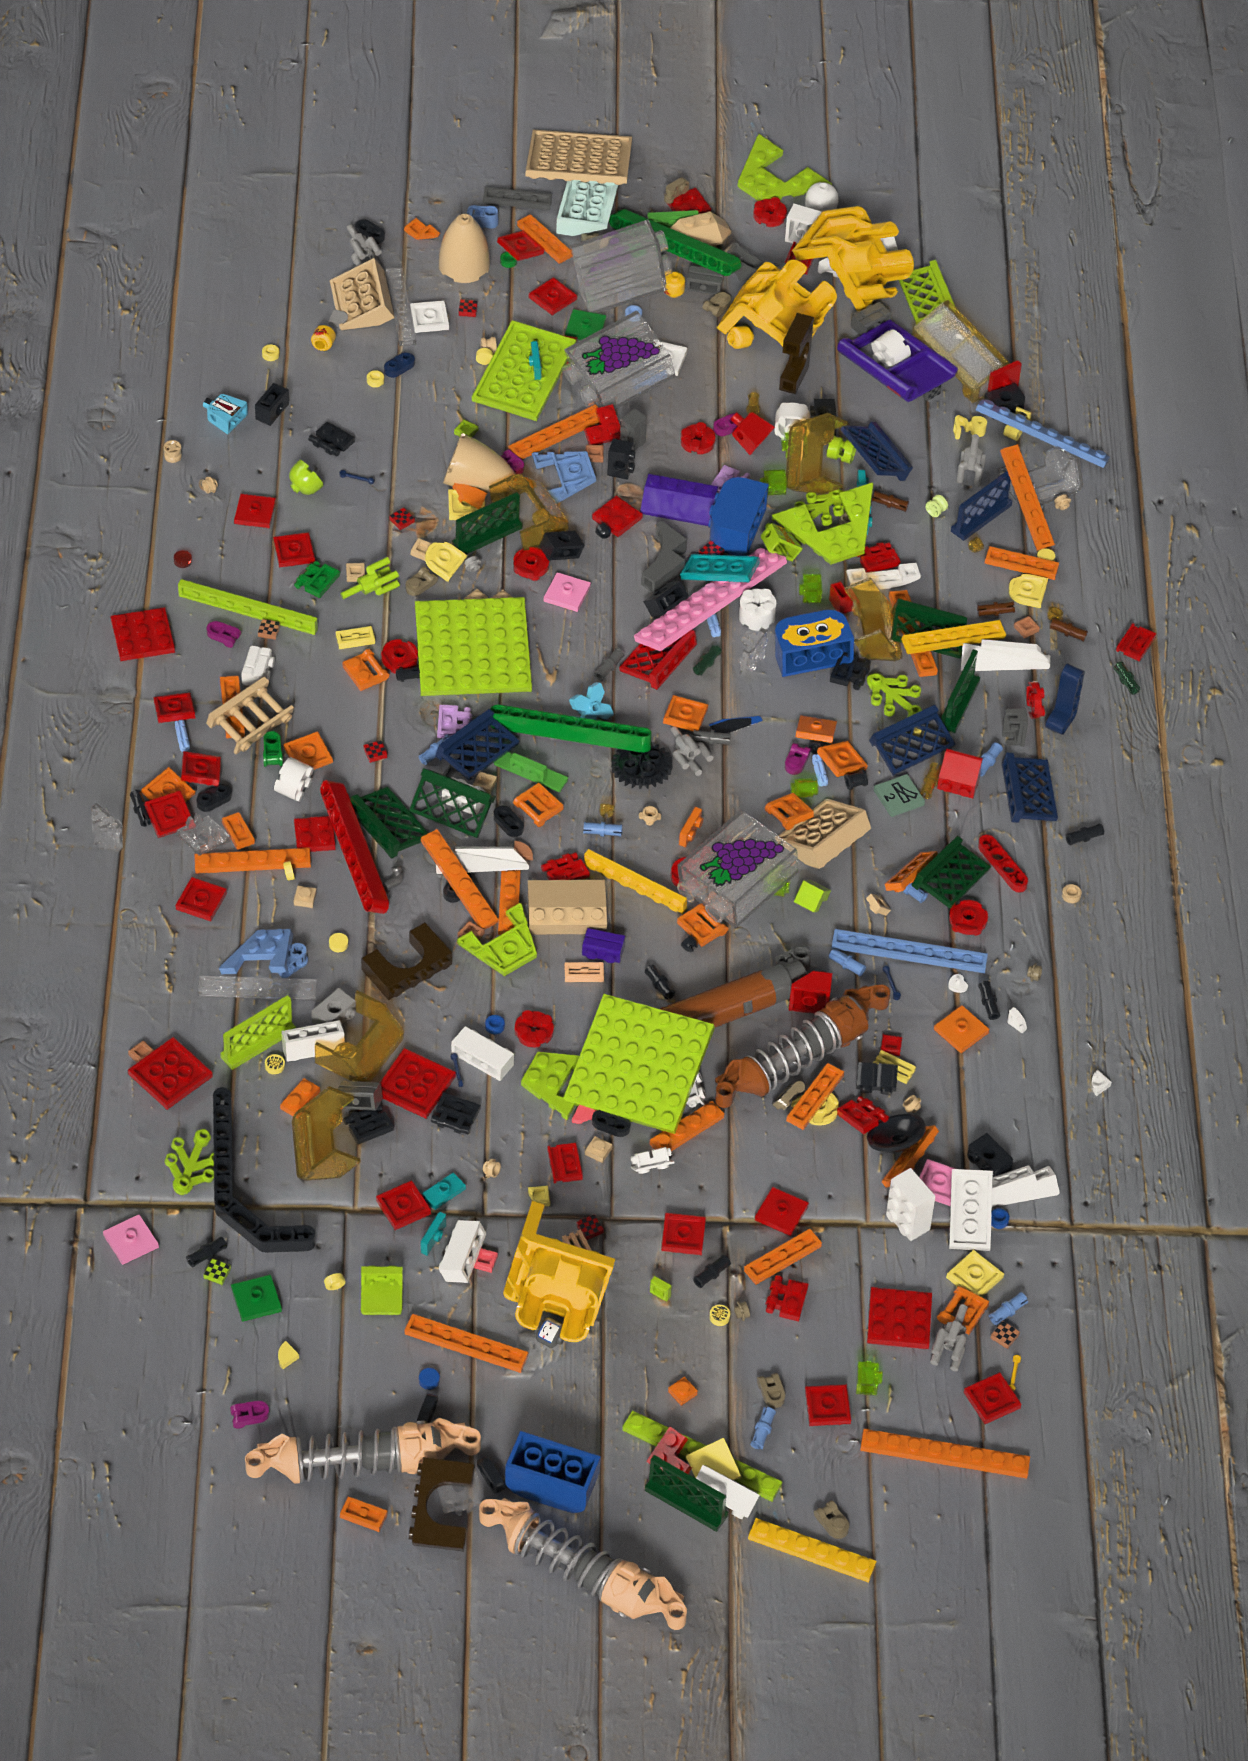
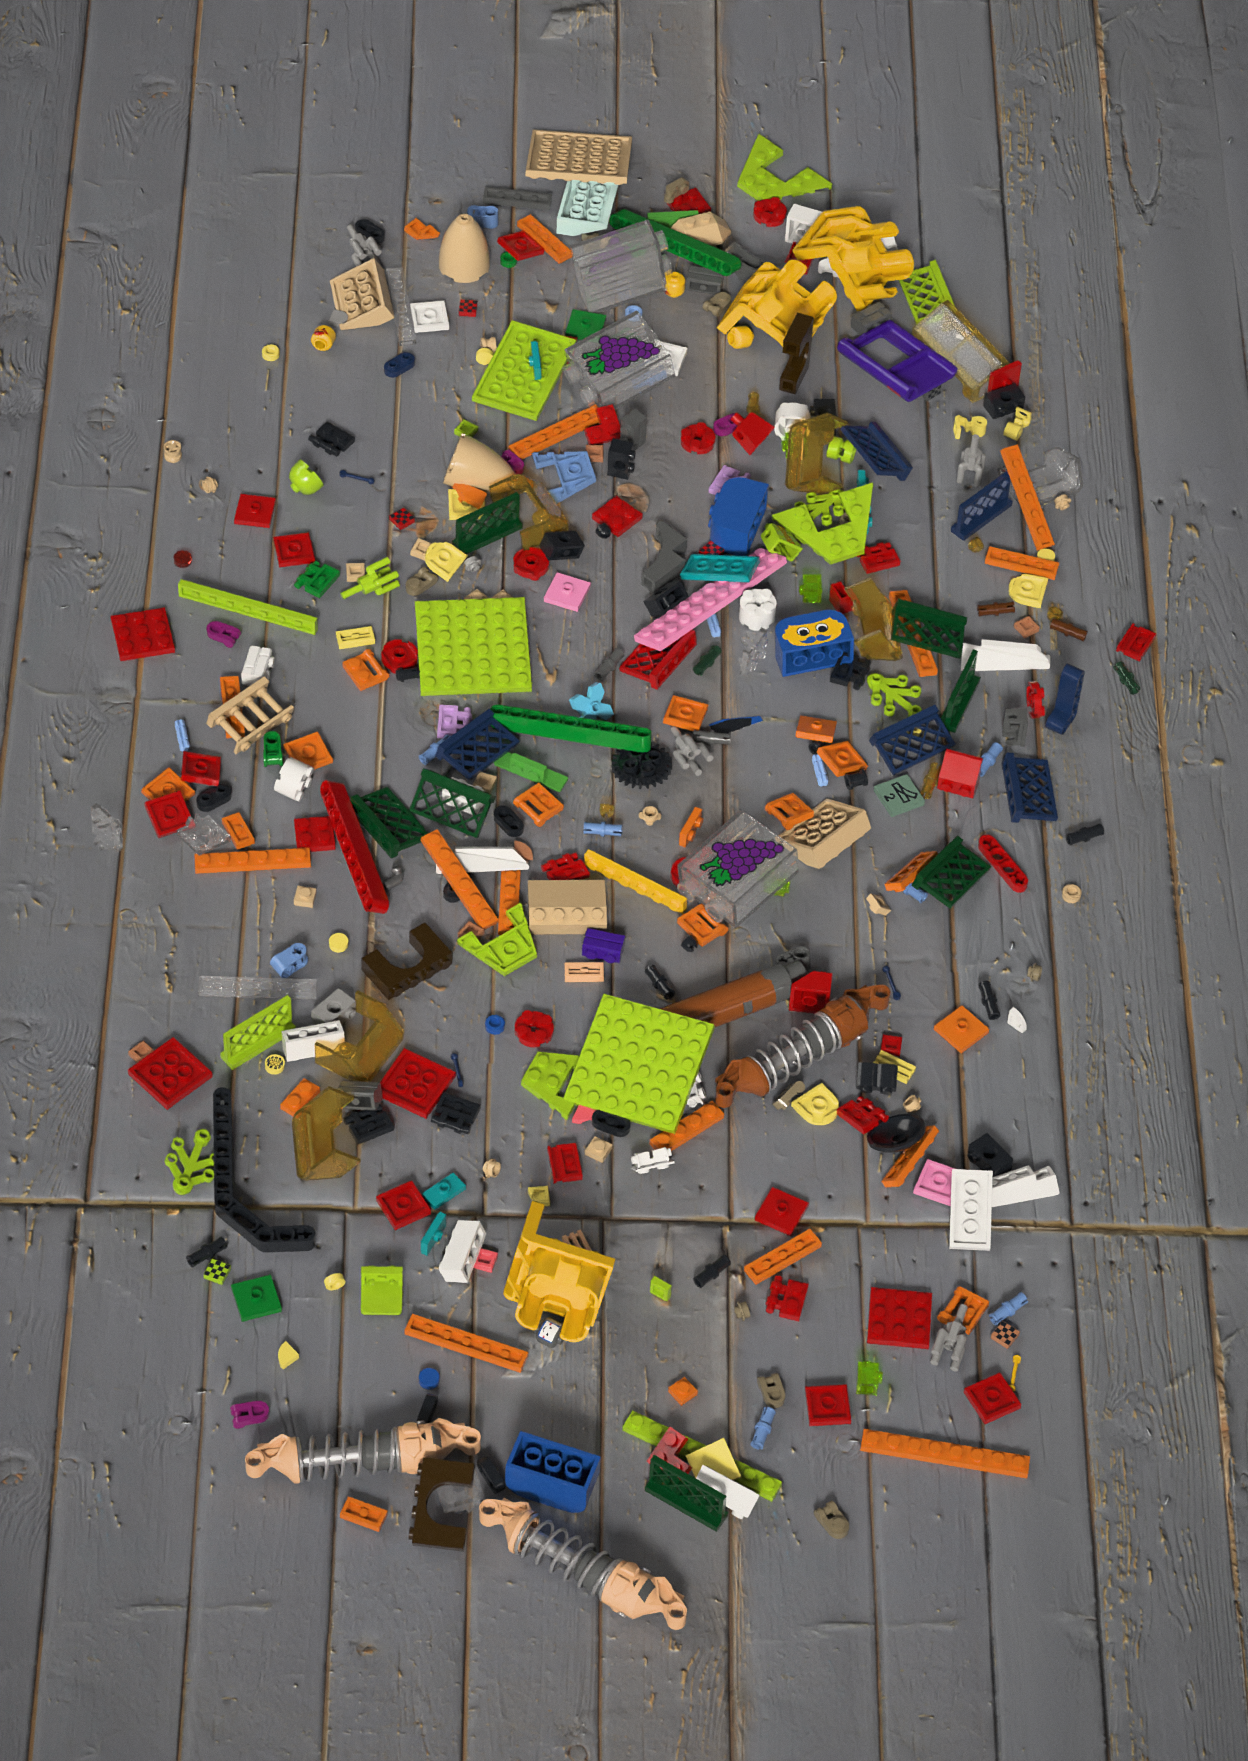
(130, 1239): bright pink plate -> none
(139, 807): black pin -> none
(174, 707): red plate -> none
(201, 899): red plate -> none
(225, 412): medium azure torso -> none
(262, 945): medium blue wing -> none
(269, 629): nougat tile -> none
(272, 404): black brick -> none
(288, 870): light yellow tile -> none
(375, 378): light yellow tile -> none
(375, 751): red tile -> none
(482, 1053): white brick -> none
(552, 296): red plate -> none
(590, 1227): red tile -> none
(678, 499): dark purple slope -> none
(683, 1234): red plate -> none
(719, 1315): light yellow tile -> none
(776, 480): clear neon green brick -> none
(795, 764): magenta plate -> none
(804, 787): clear neon green brick -> none
(811, 895): lime piece -> none
(812, 1550): yellow plate -> none
(815, 1096): orange plate -> none
(822, 197): white cylinder -> none
(847, 962): medium blue axle -> none
(887, 579): white slope -> none
(890, 349): white brick -> none
(890, 501): reddish brown pin -> none
(909, 951): medium blue plate -> none
(910, 1204): white brick -> none
(936, 505): yellowish green wheel -> none
(953, 637): yellow plate -> none
(957, 984): white piece -> none
(965, 926): red plate -> none
(975, 1274): light yellow tile -> none
(999, 1218): blue tile -> none
(1048, 435): medium blue plate -> none
(1099, 1083): white tile -> none

